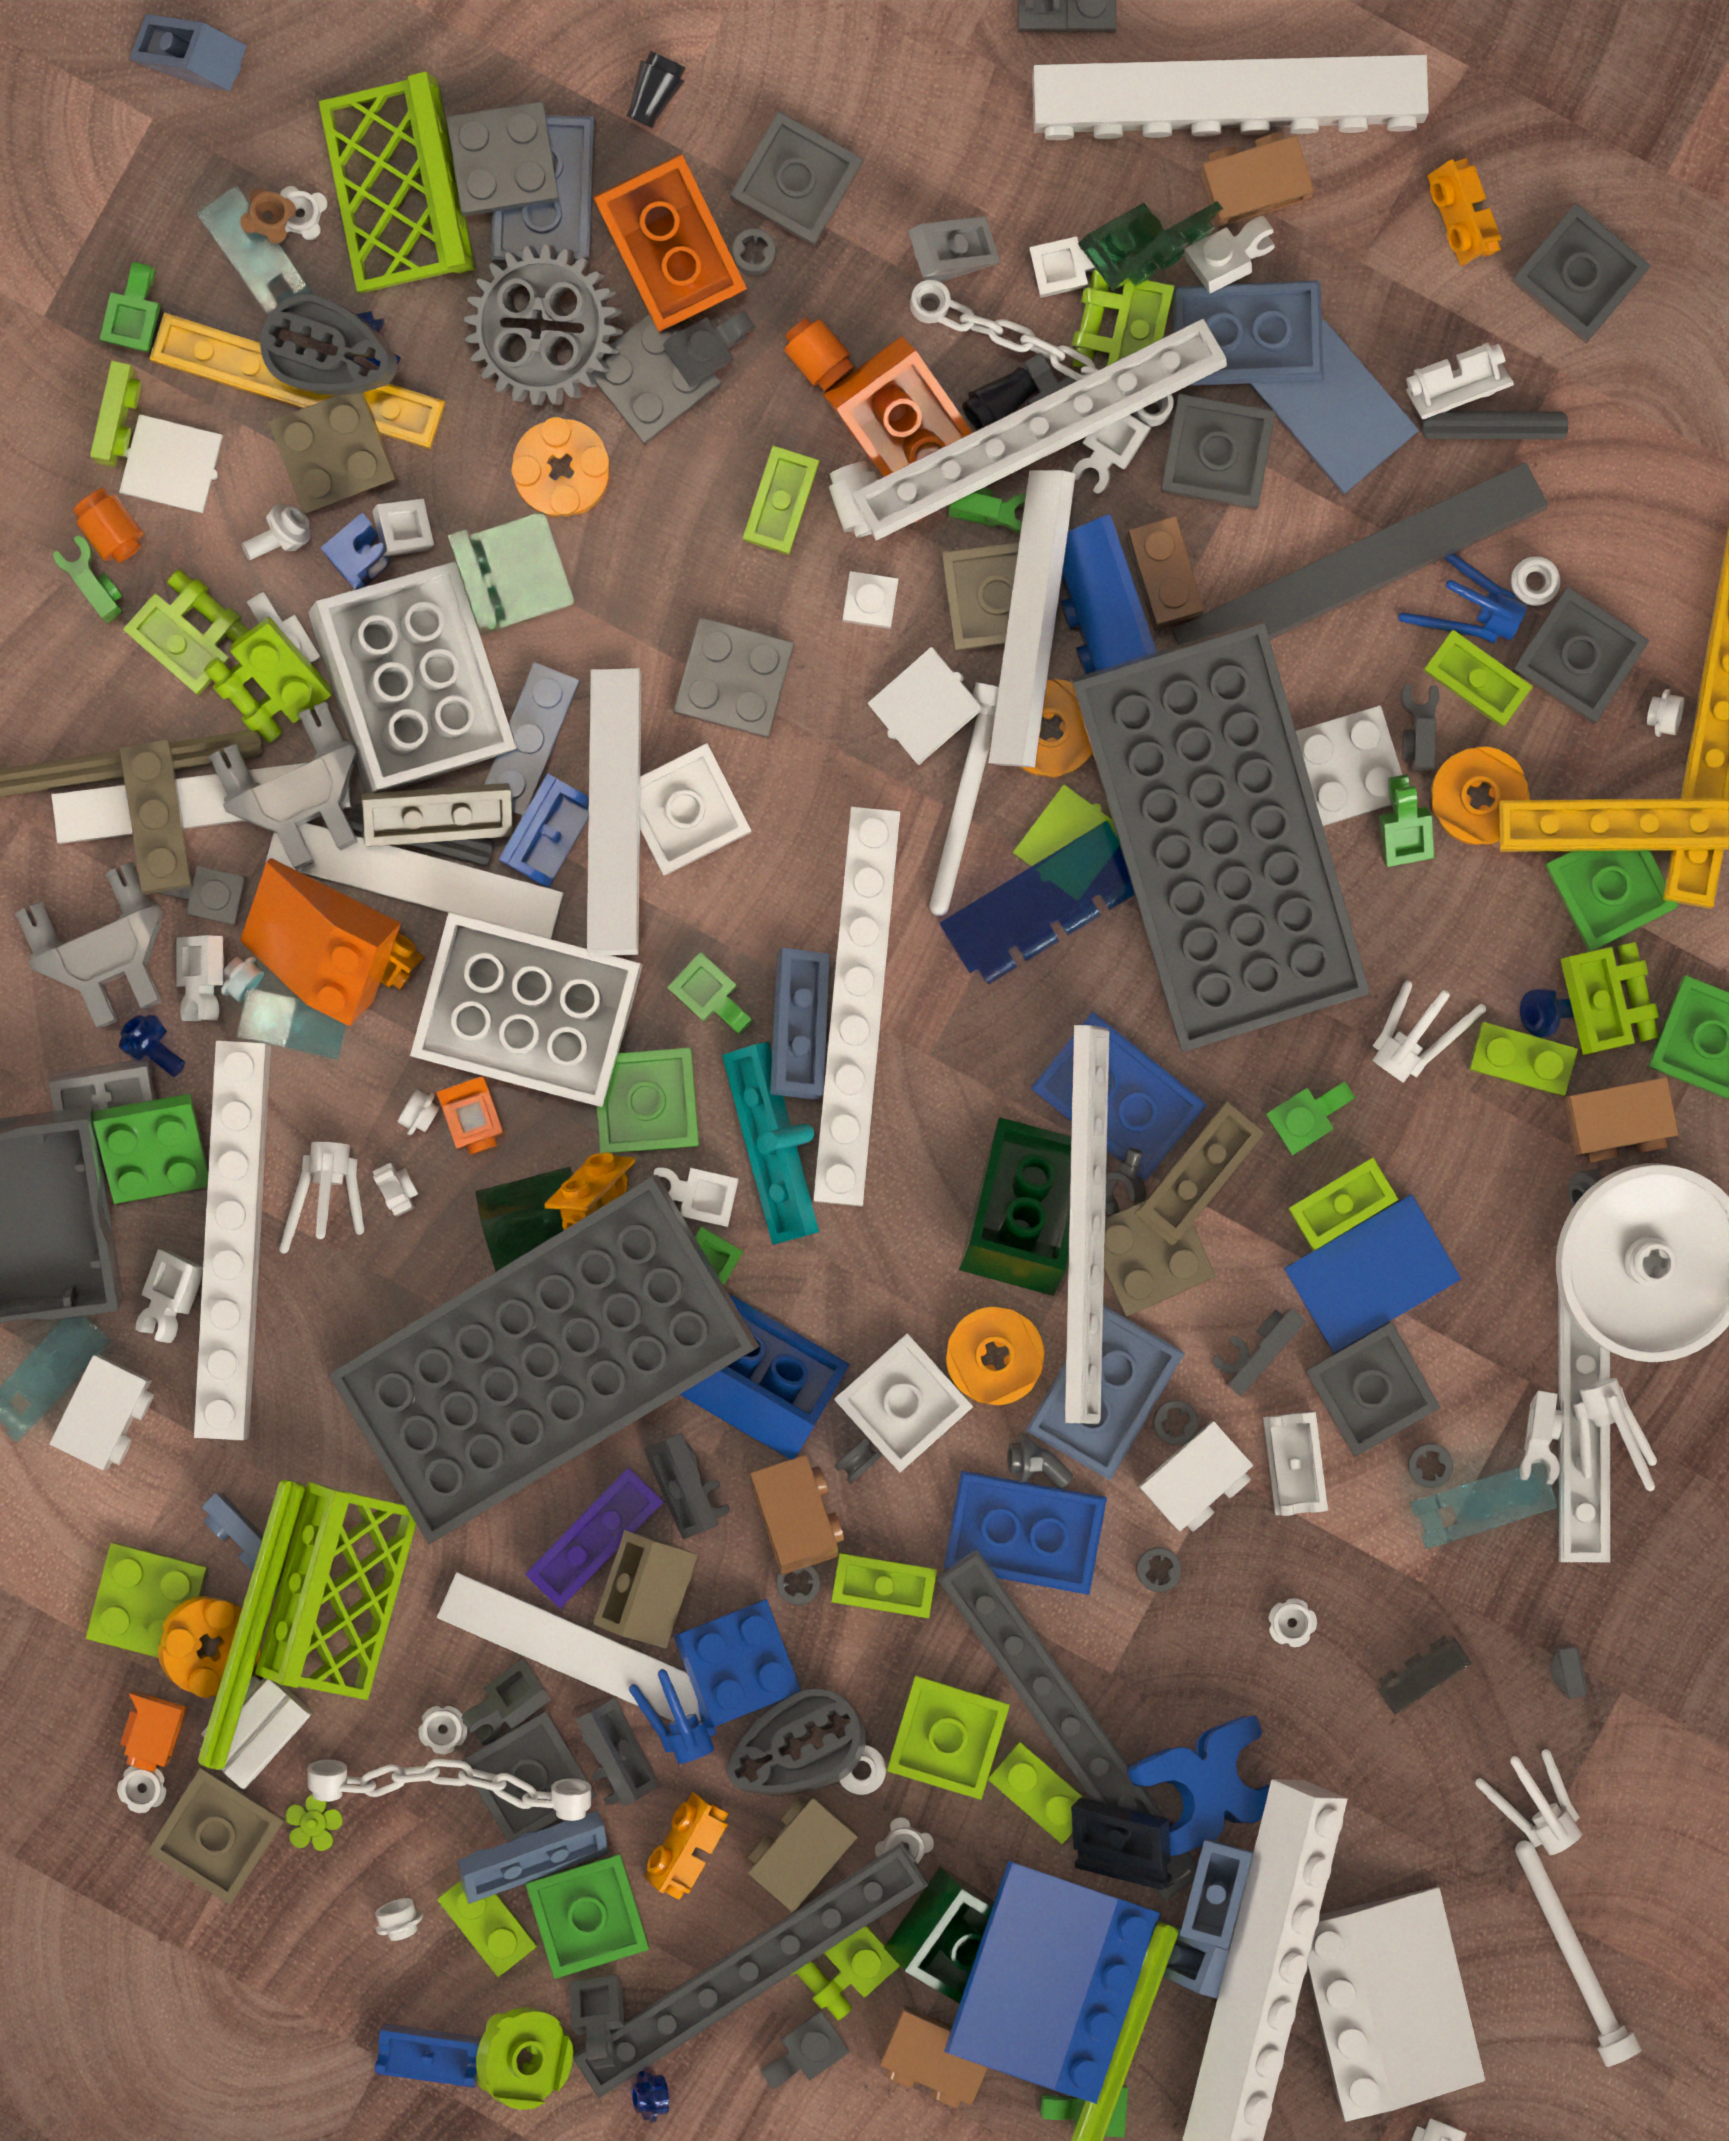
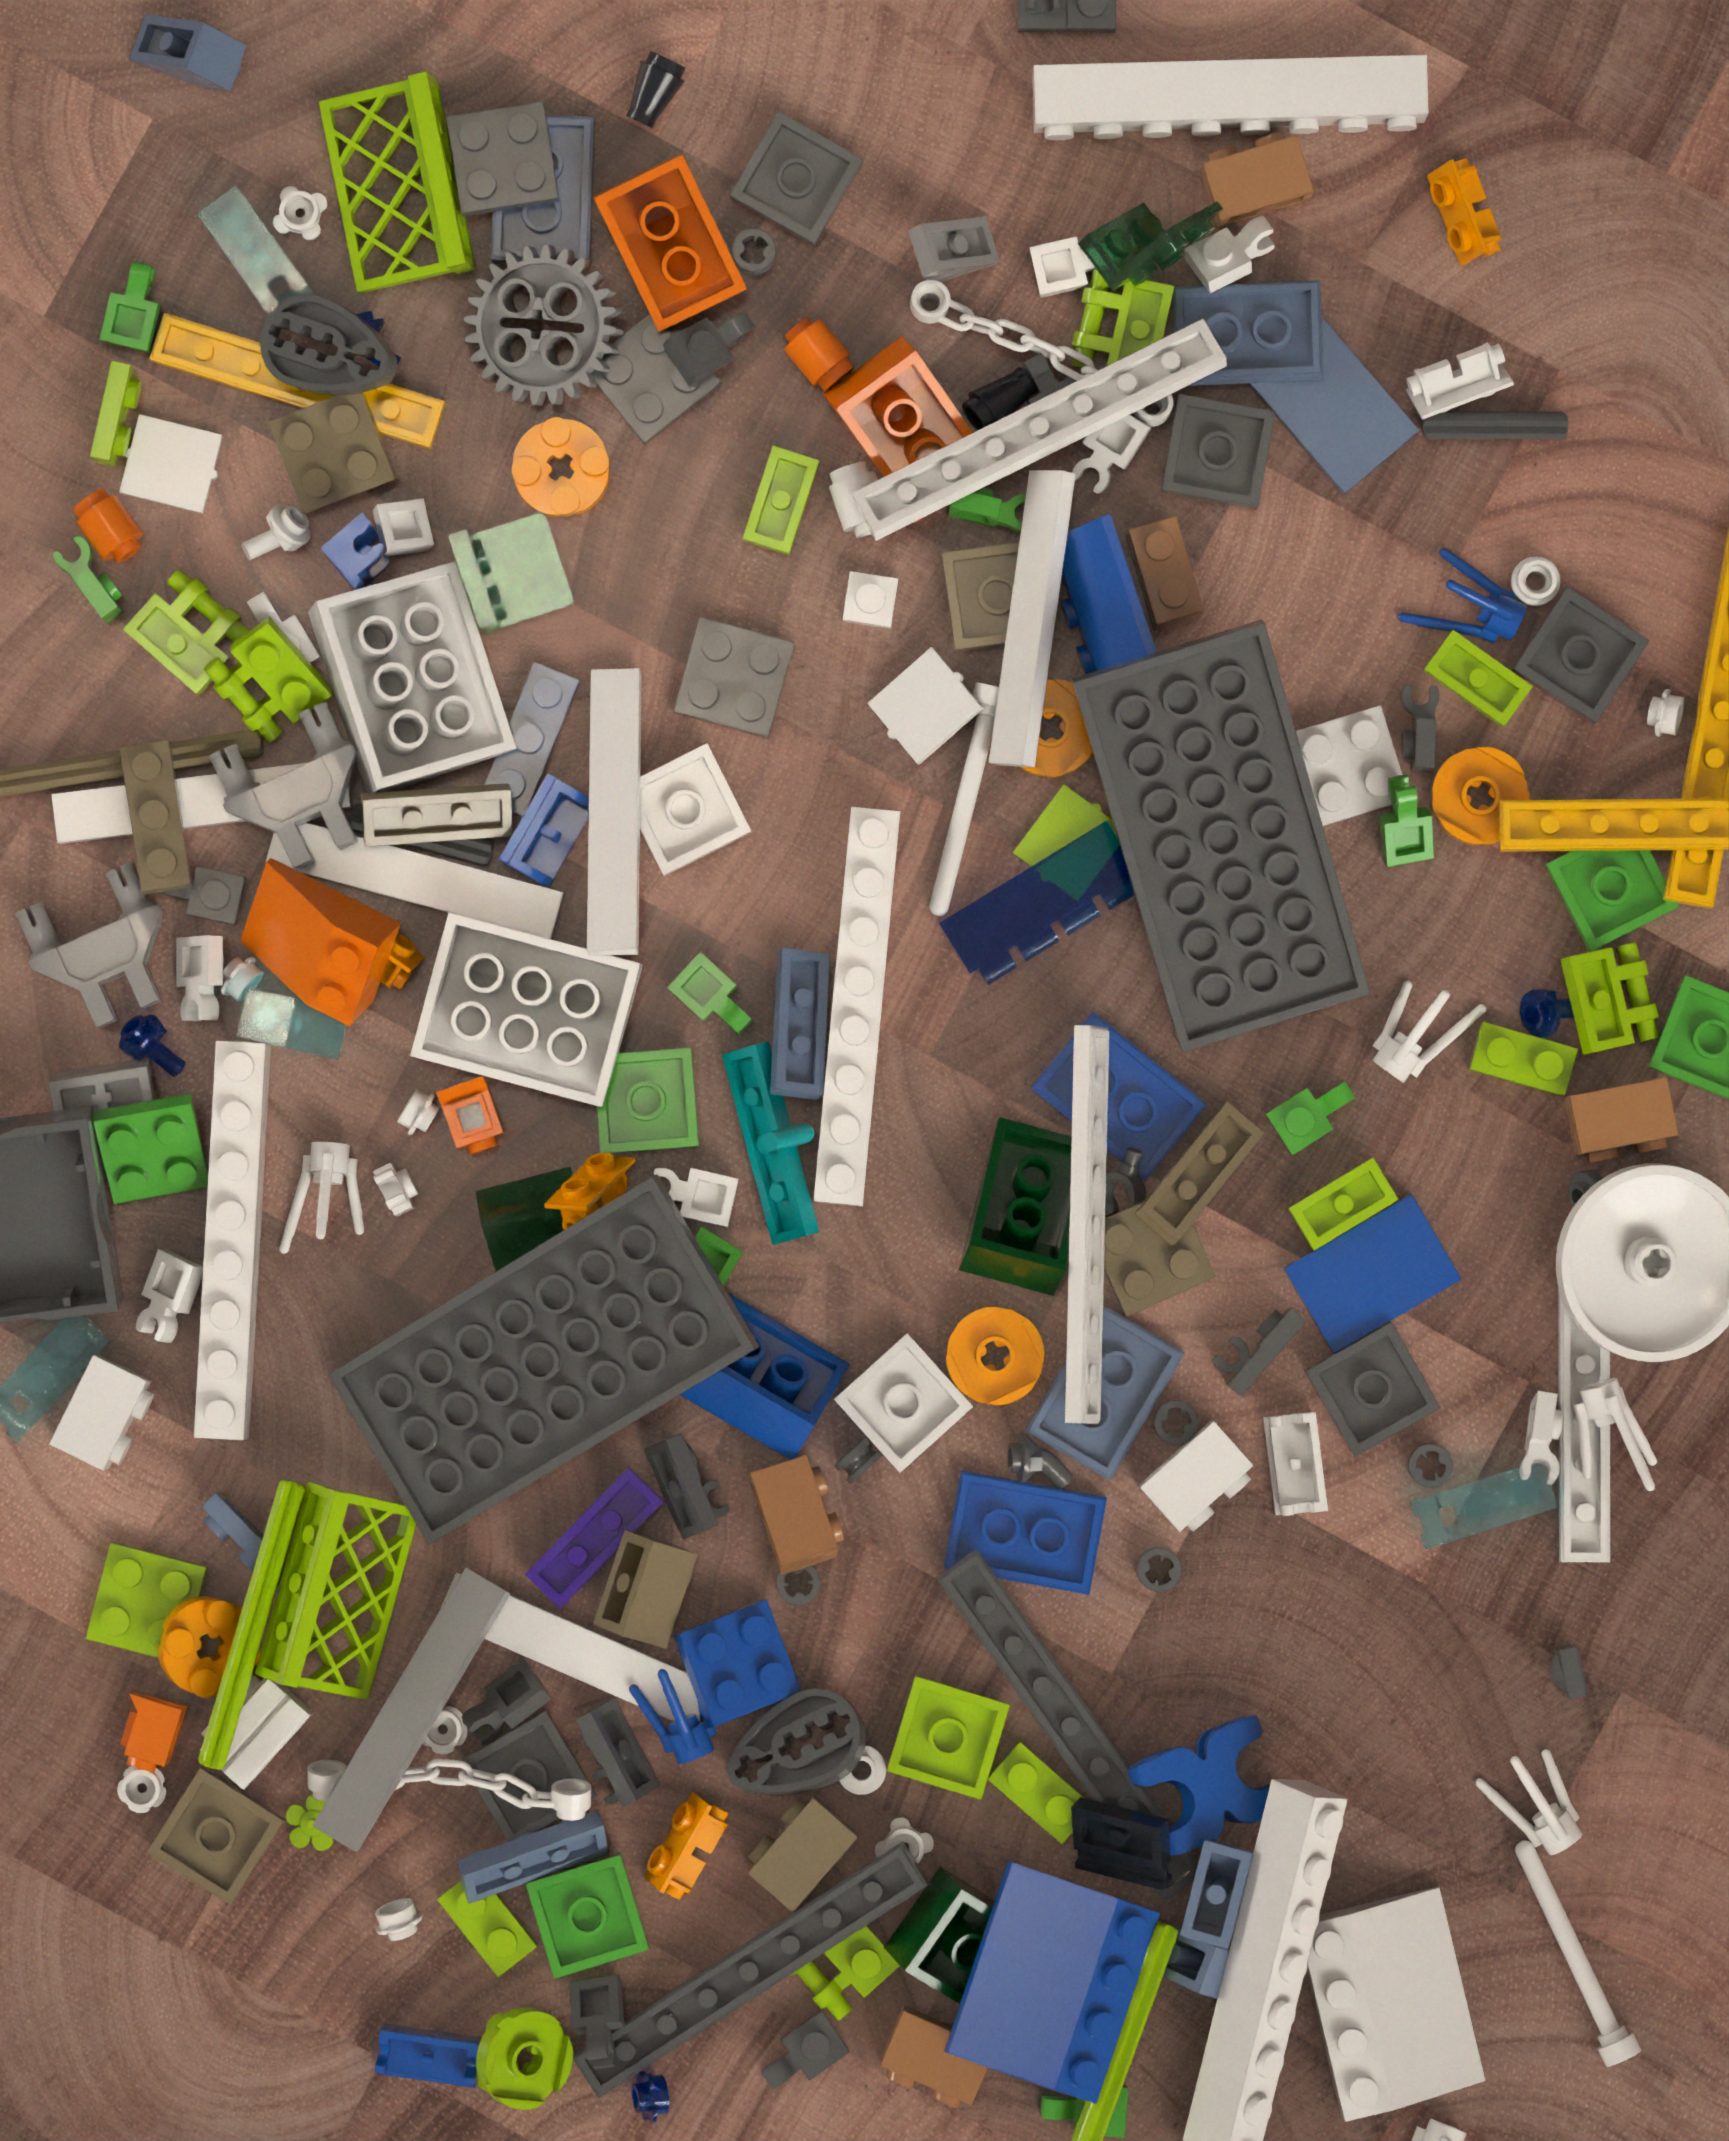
(280, 209): medium nougat plate -> none
(411, 1709): none -> light grey tile
(884, 1585): lime plate -> none
(1305, 1620): white plate -> none
(1378, 558): dark grey tile -> none
(1422, 1673): clear smoke piece -> none
(1581, 273): dark grey plate -> none

